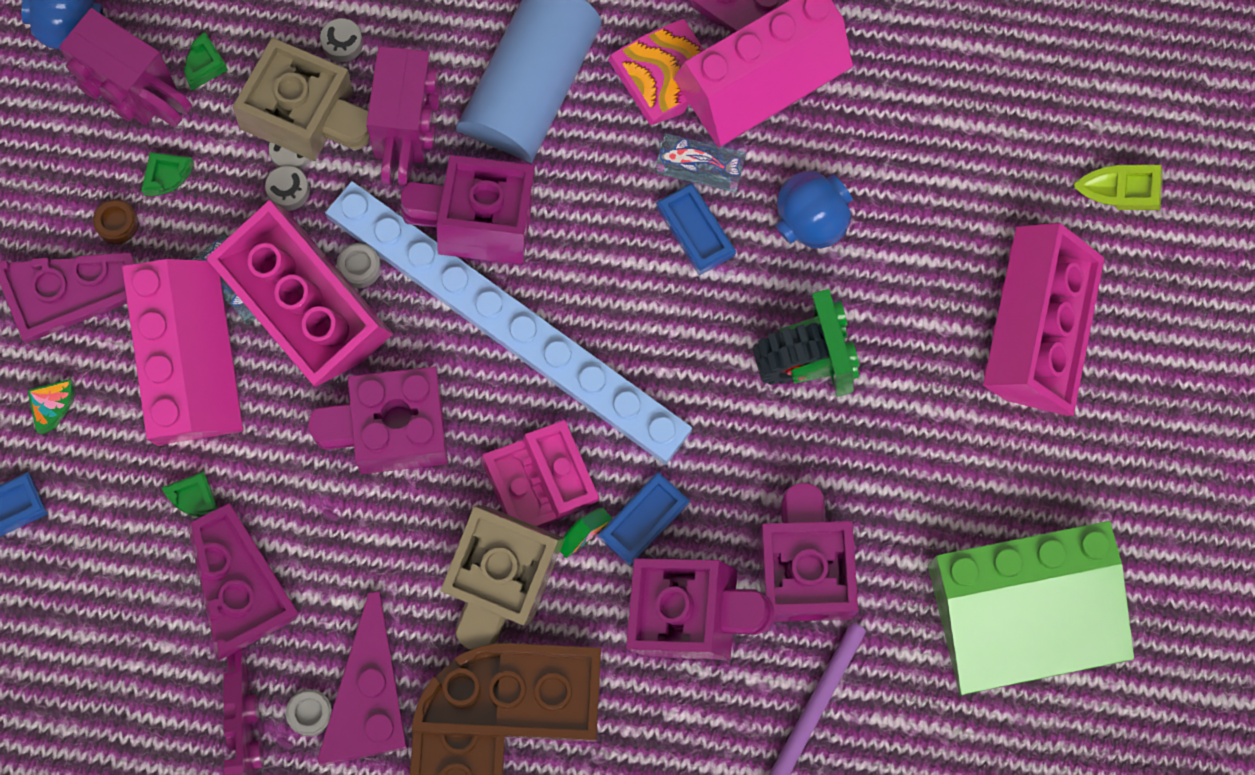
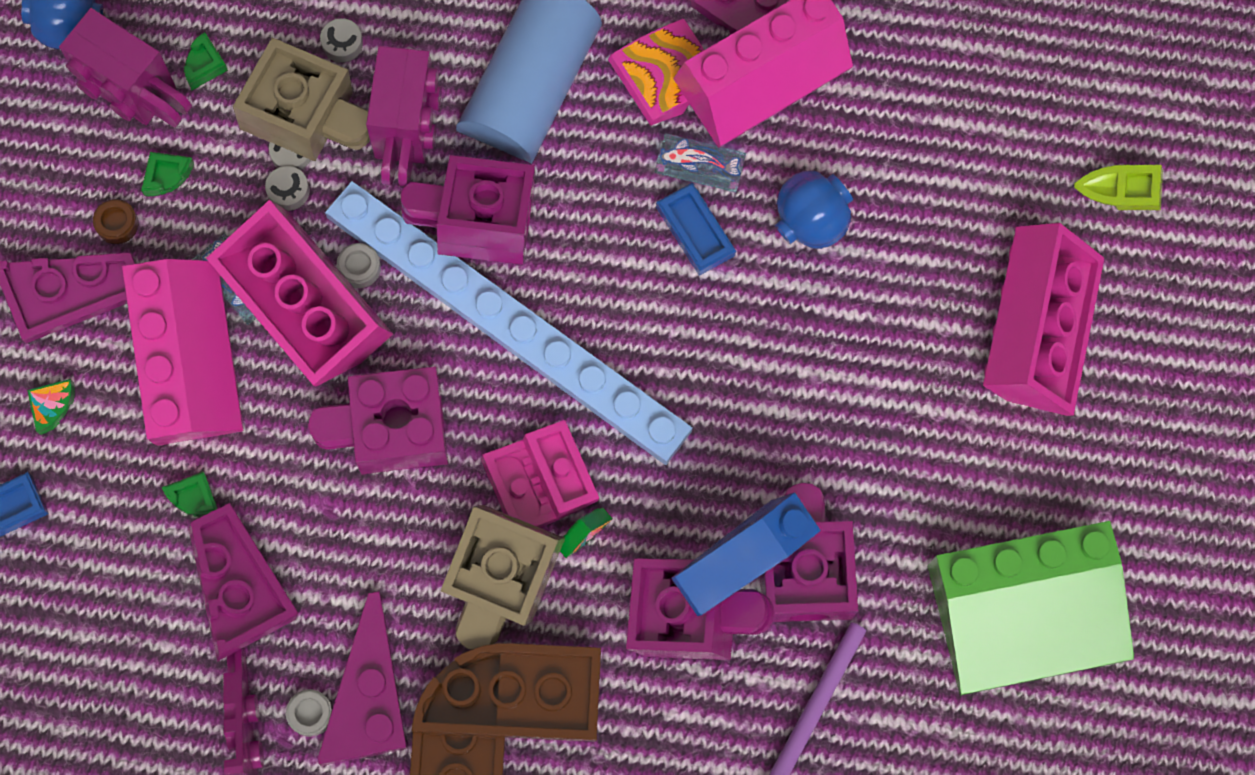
(643, 519): blue tile -> none
(746, 552): none -> blue slope
(811, 349): plate -> none

